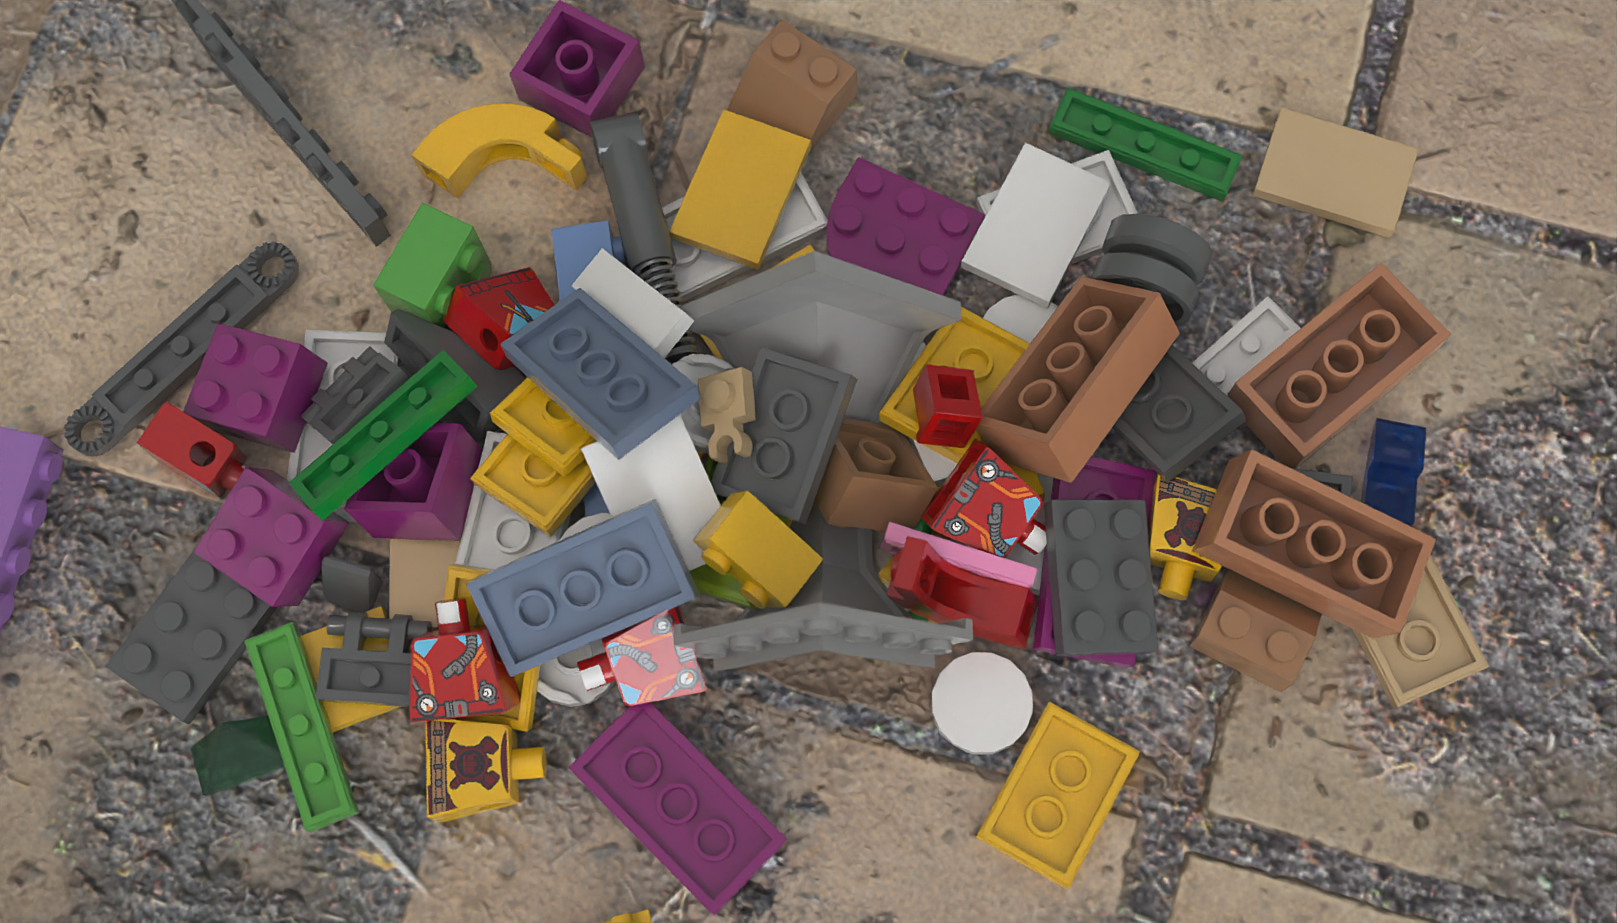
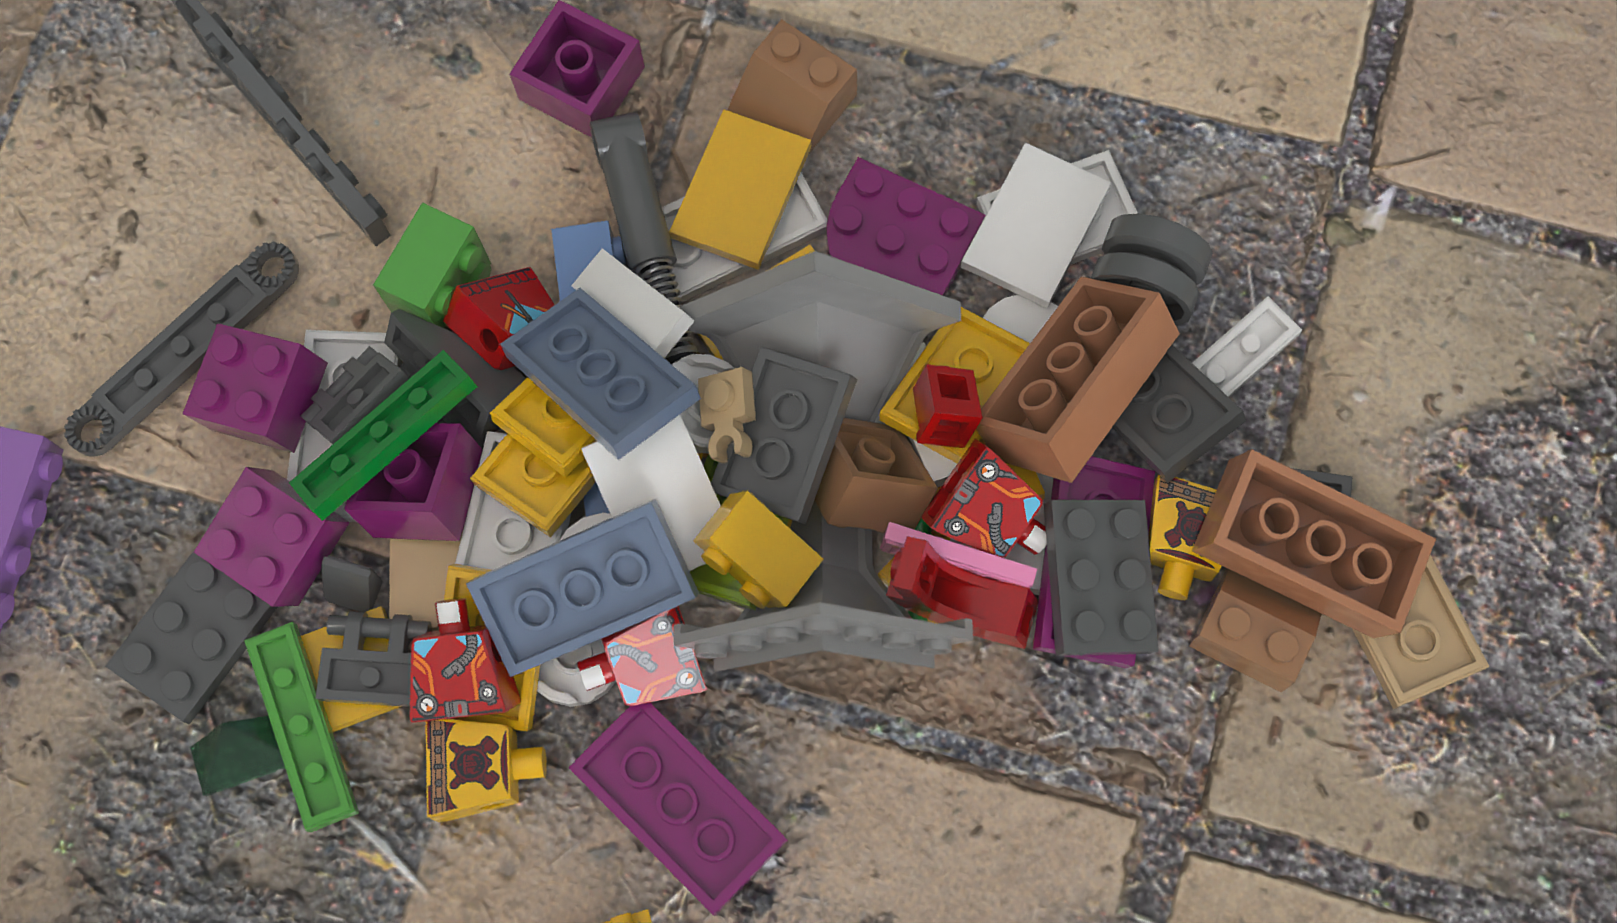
(186, 447): red torso -> none
(496, 133): yellow arch -> none
(982, 703): white tile -> none
(1058, 795): yellow tile -> none
(1145, 144): green tile -> none
(1335, 172): tan tile -> none
(1337, 366): nougat brick -> none
(1393, 469): clear blue slope -> none

